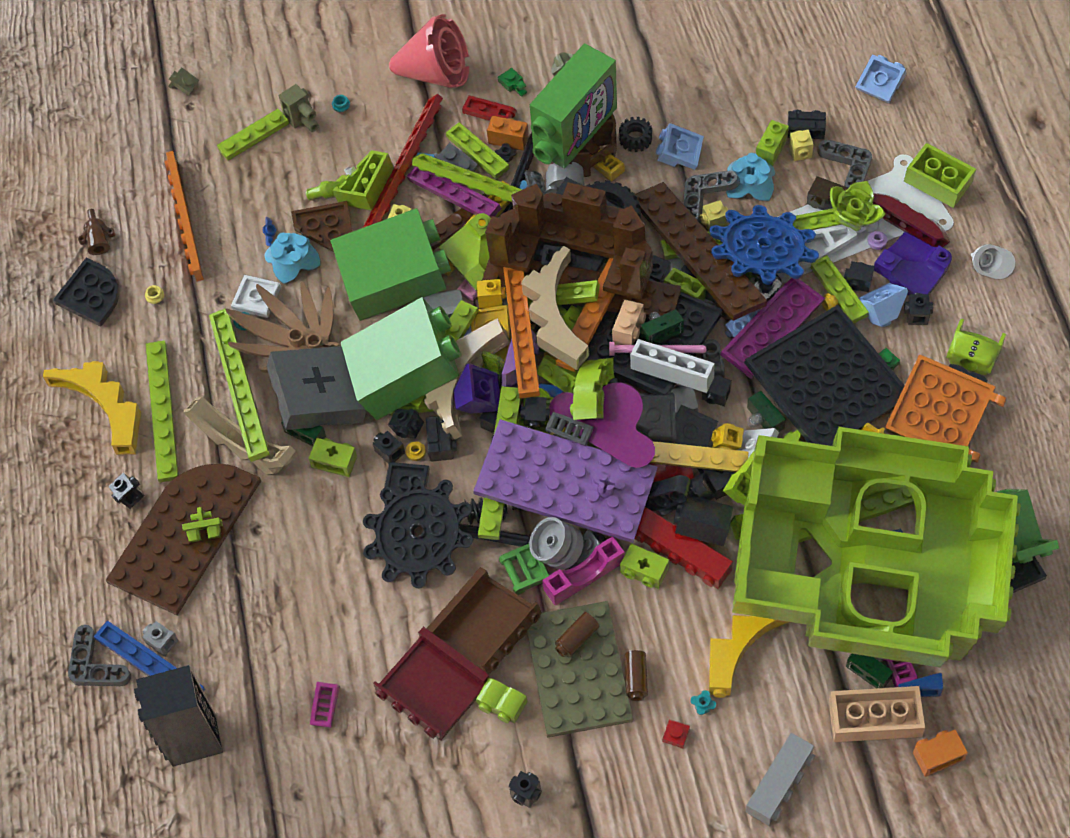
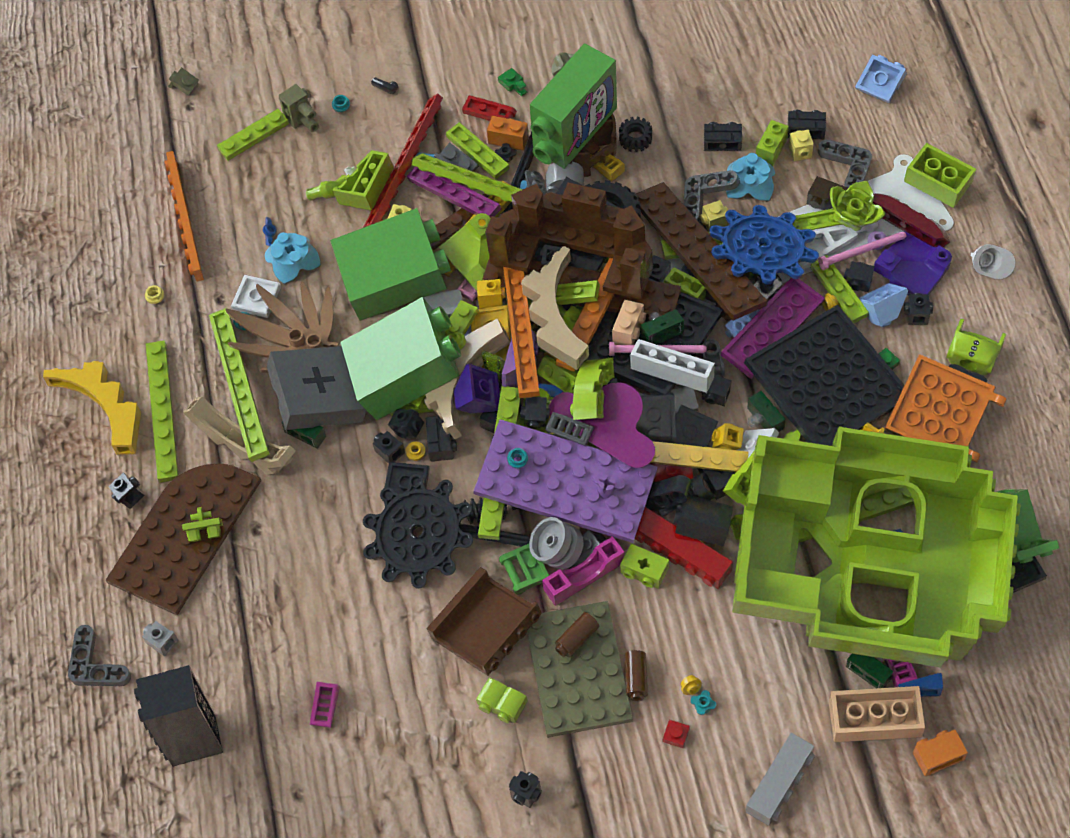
(90, 292): black plate -> none
(94, 231): reddish brown piece -> none
(132, 650): blue plate -> none
(323, 222): reddish brown plate -> none
(333, 457): lime brick -> none
(385, 86): none -> black arm
(432, 685): dark red panel -> none
(434, 55): coral cone -> none
(459, 338): none -> lime plate
(517, 452): none -> teal plate
(679, 147): light blue plate -> none
(690, 685): none -> yellow plate
(722, 137): none -> black brick
(727, 653): yellow arch -> none
(825, 262): none -> bright pink bar

